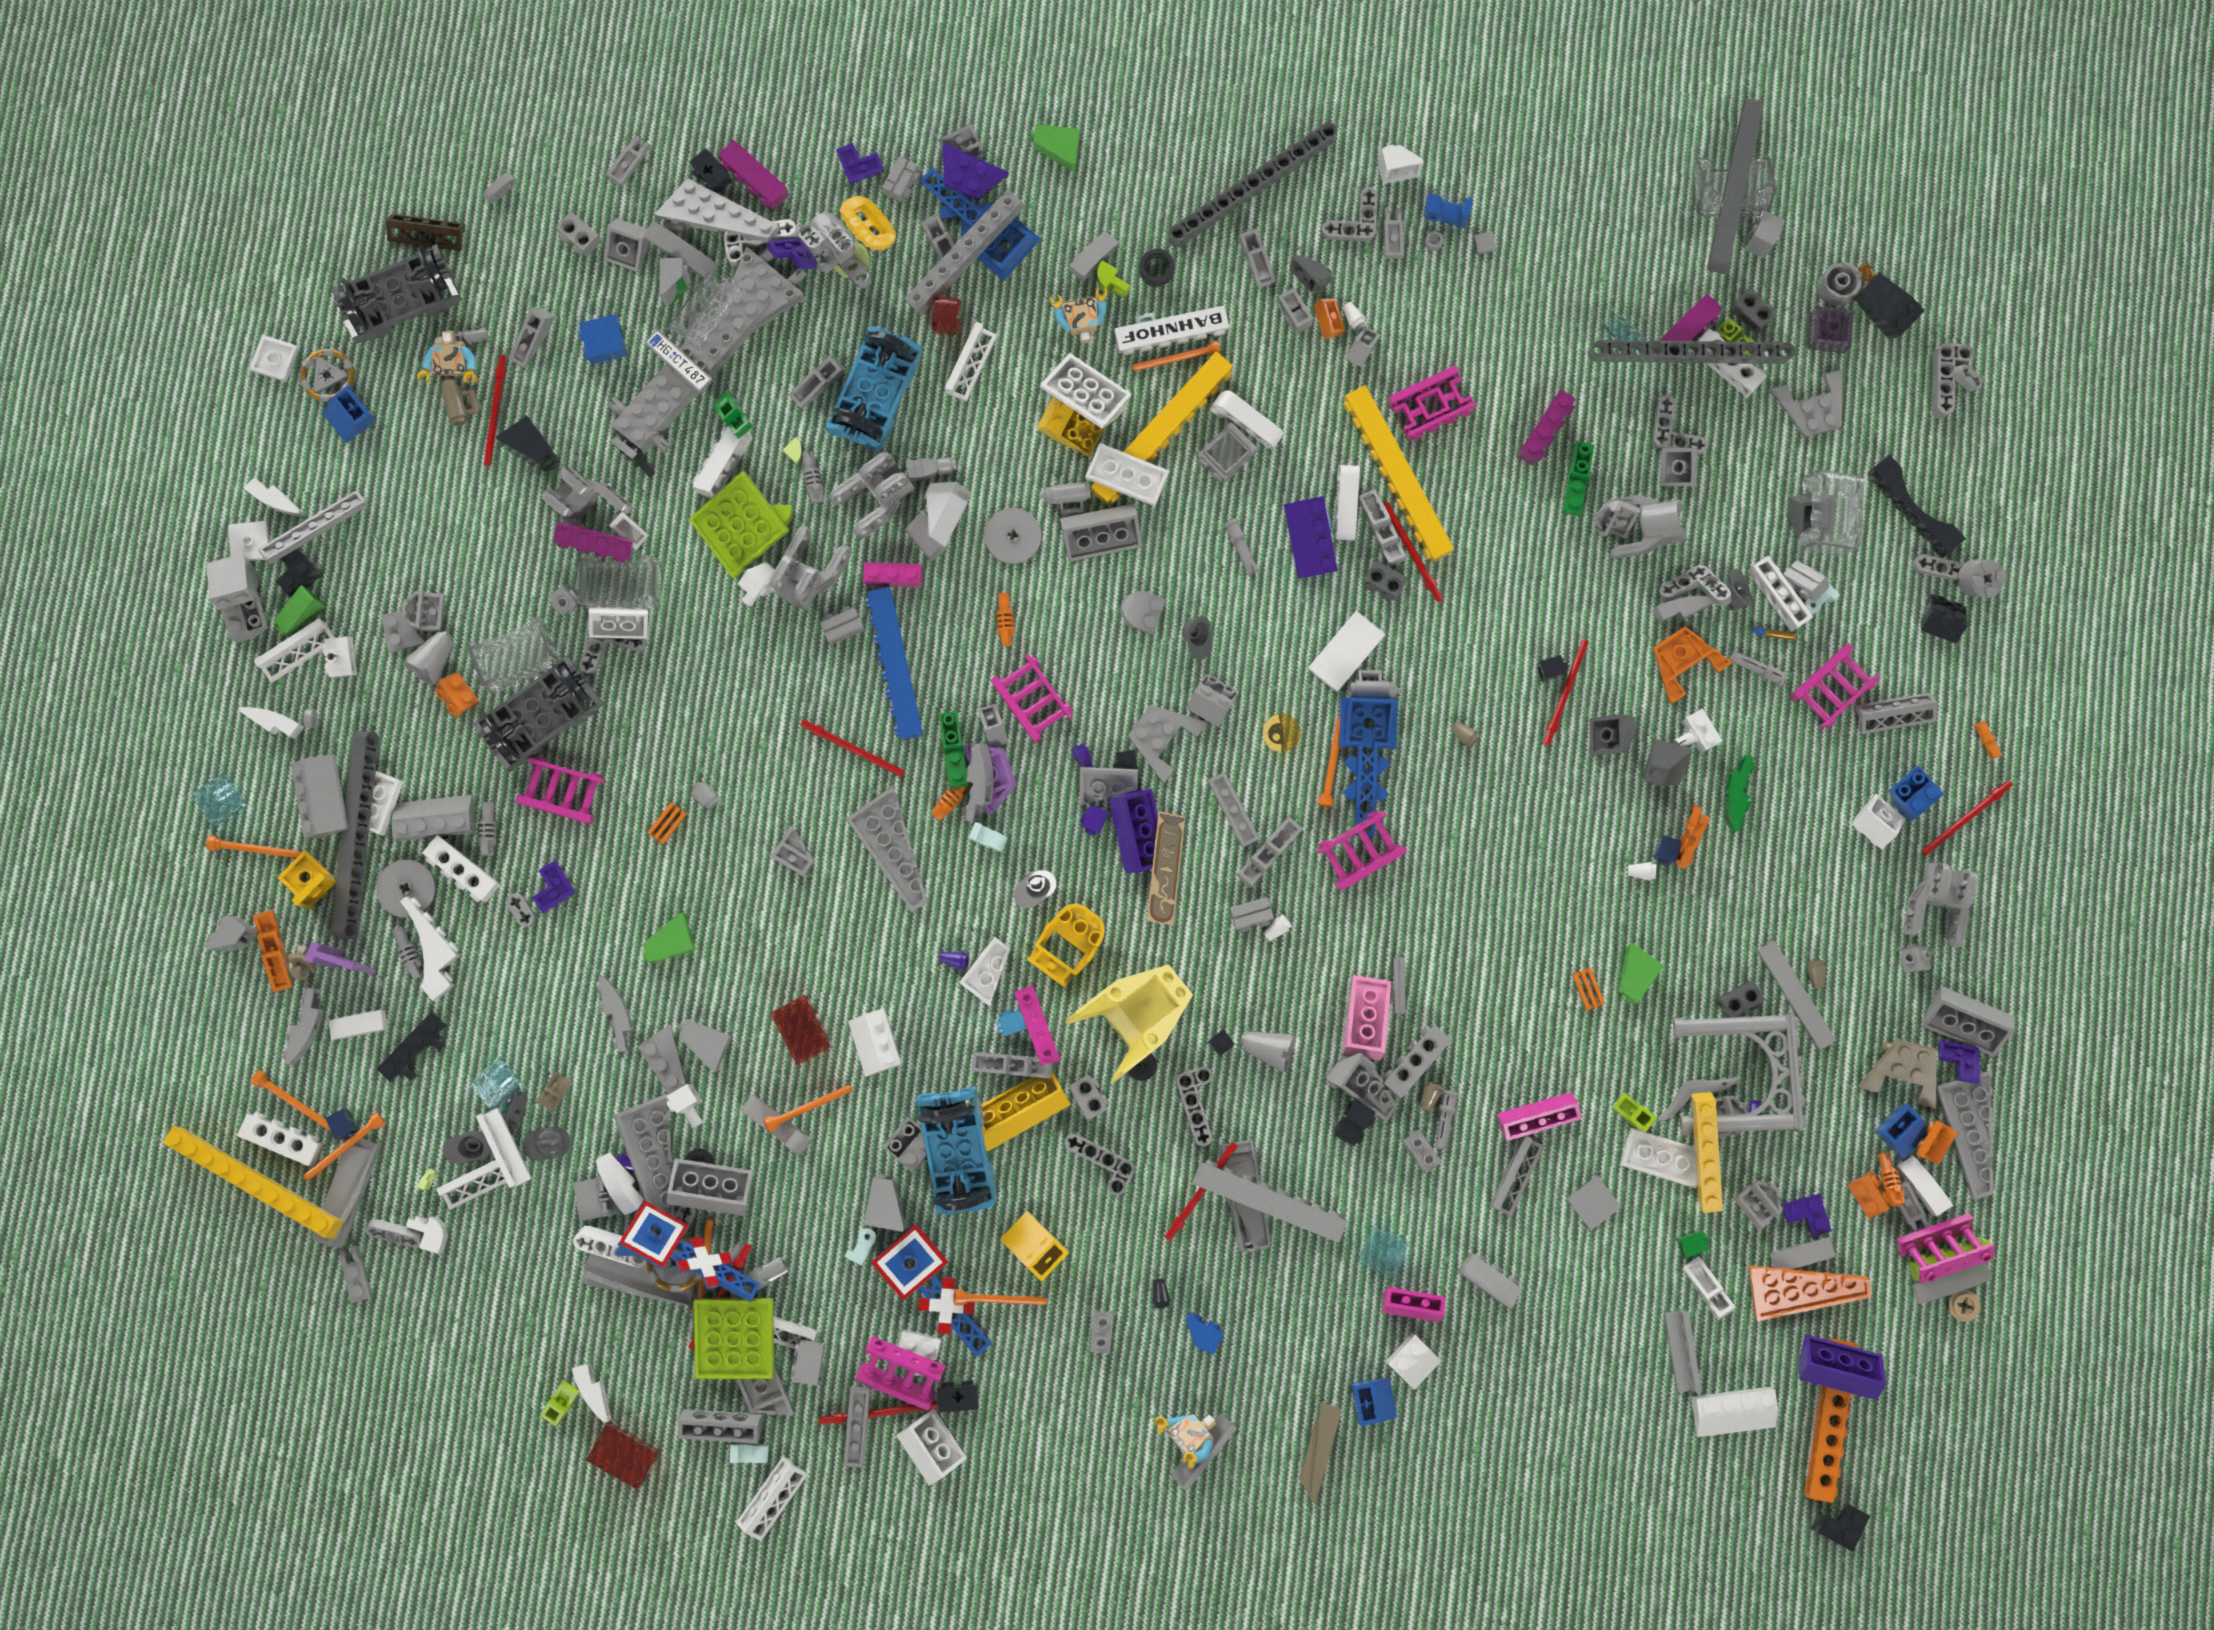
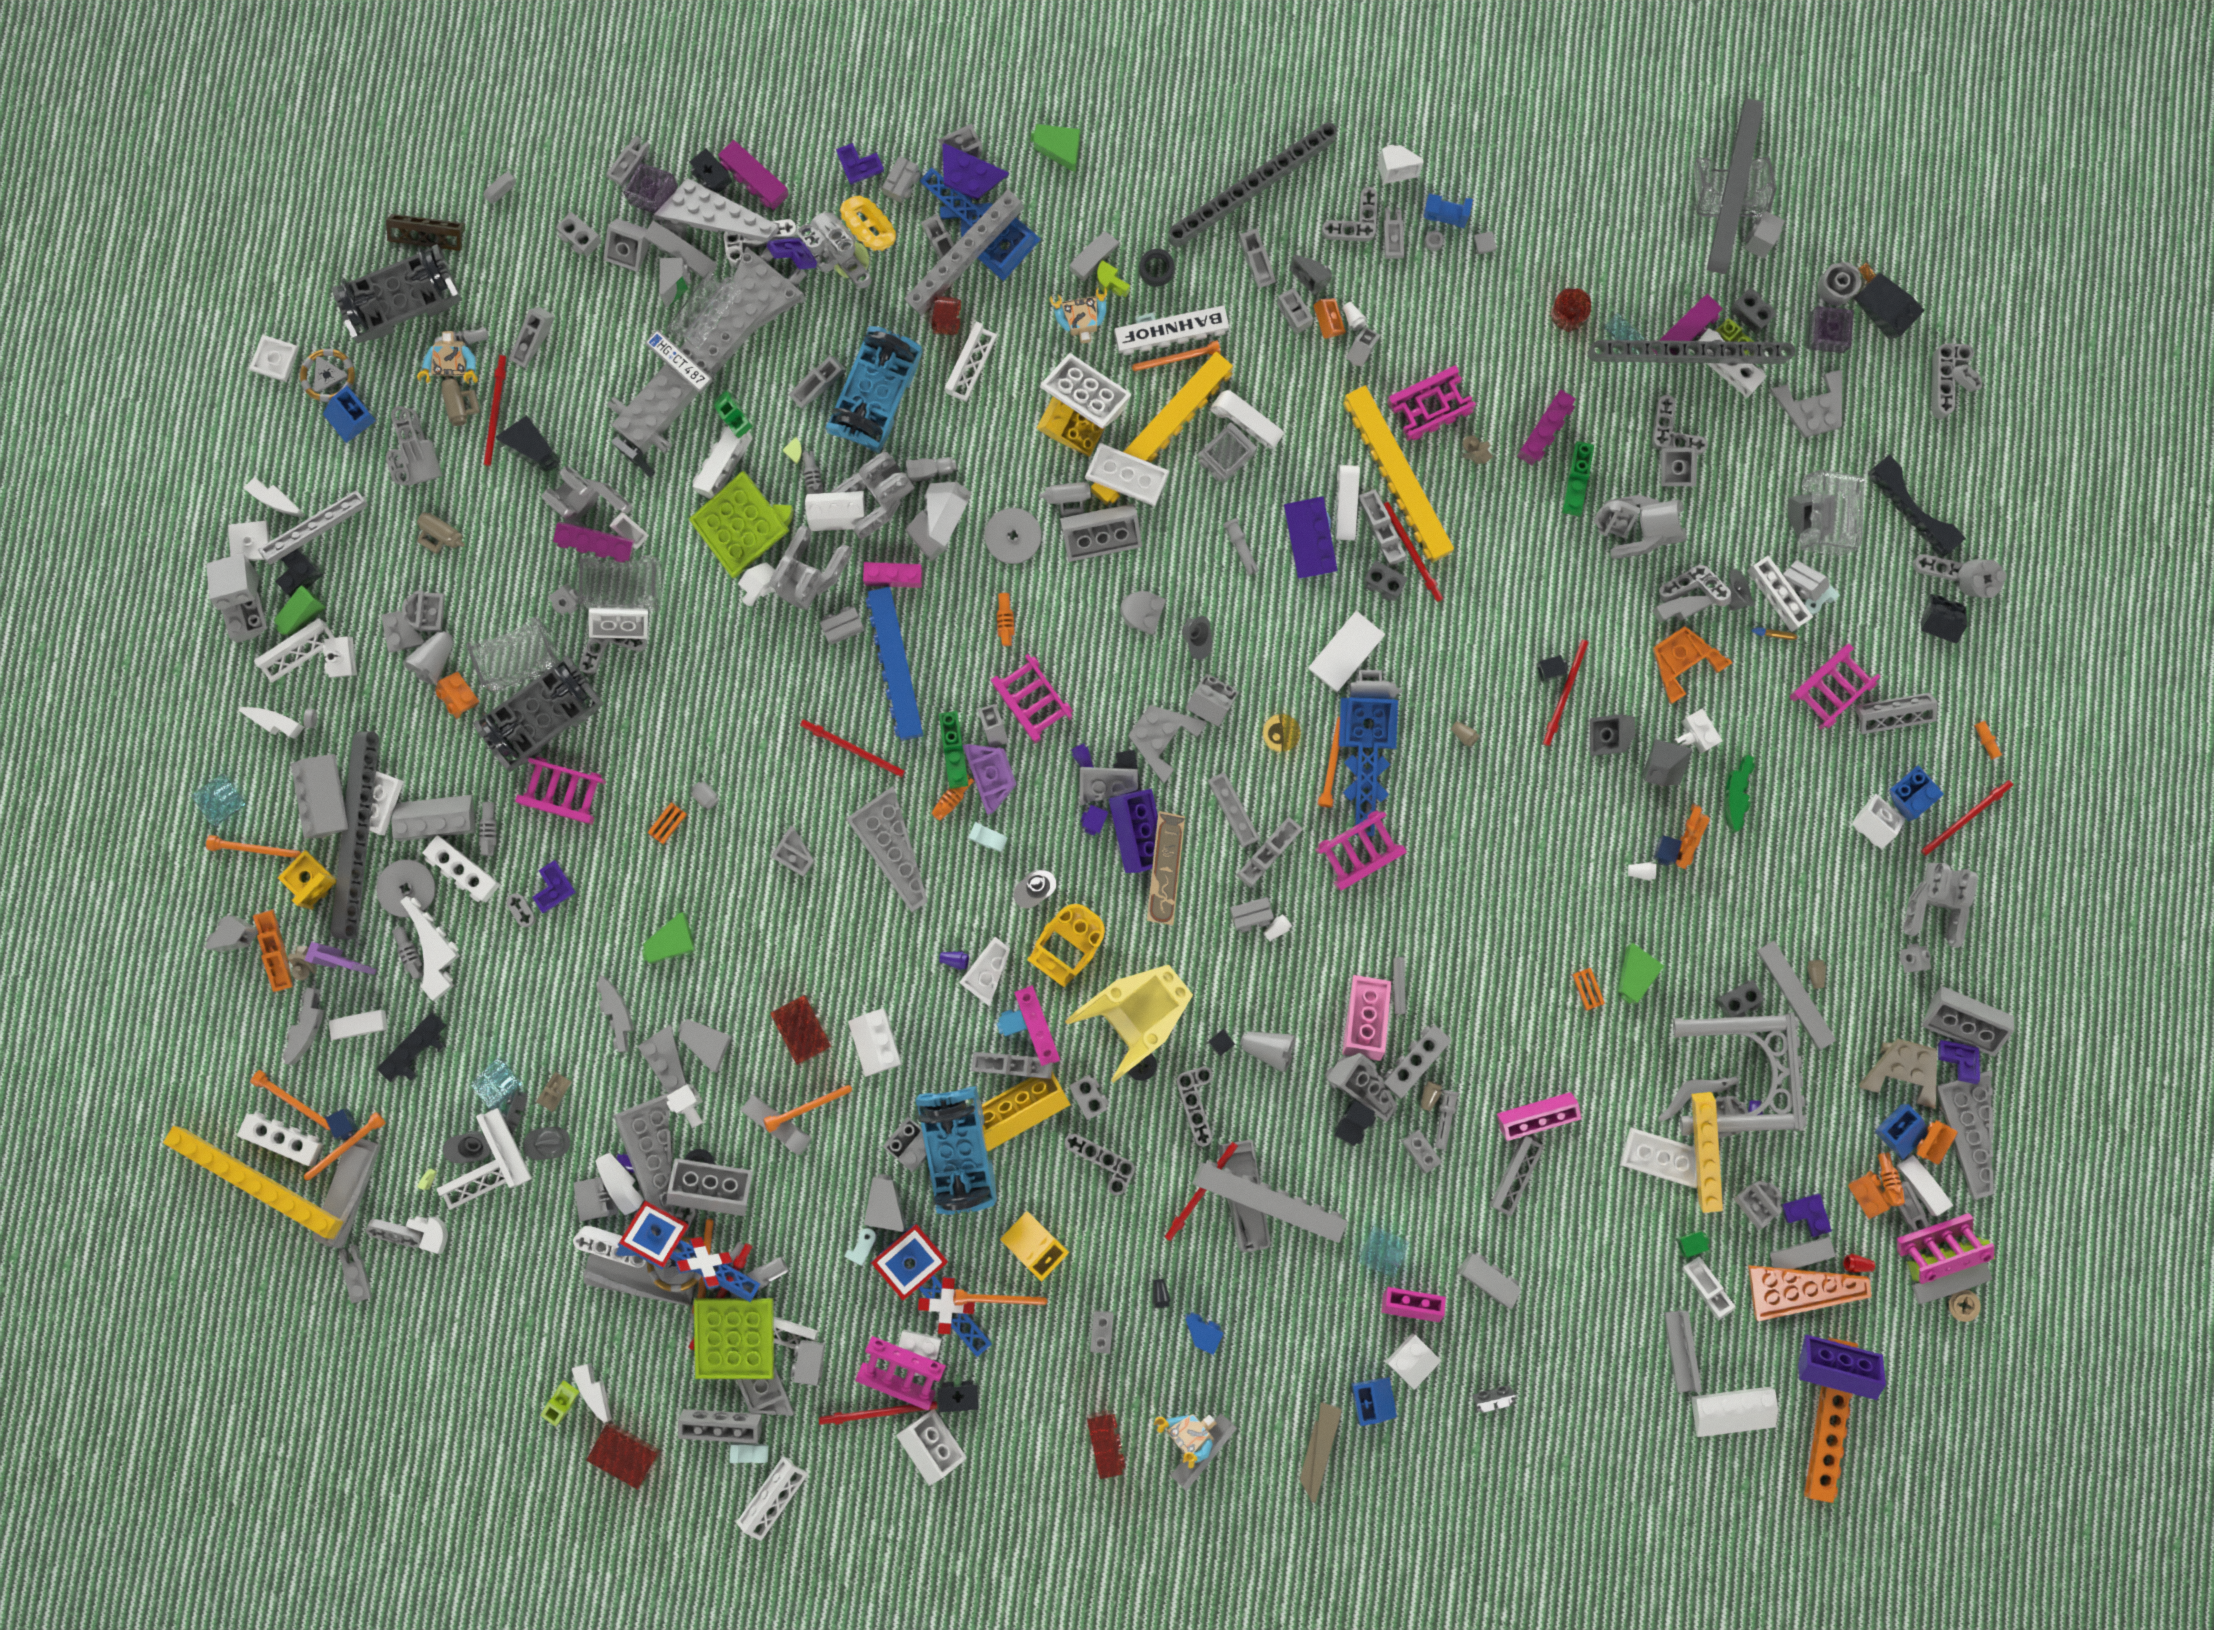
(415, 454): none -> light grey piece
(439, 530): none -> dark tan piece
(602, 339): blue piece -> none
(650, 188): none -> clear purple brick
(834, 510): none -> white slope
(856, 1427): light grey tile -> none
(981, 775): light grey slope -> none
(1106, 1444): none -> clear red brick
(1476, 450): none -> dark tan hips
(1502, 1395): none -> dark grey hinge
(1571, 319): none -> clear red brick
(1593, 1203): light grey tile -> none
(1634, 1113): lime brick -> none
(1767, 671): light grey pin -> none
(1846, 1529): black brick -> none
(1856, 1263): none -> red cone

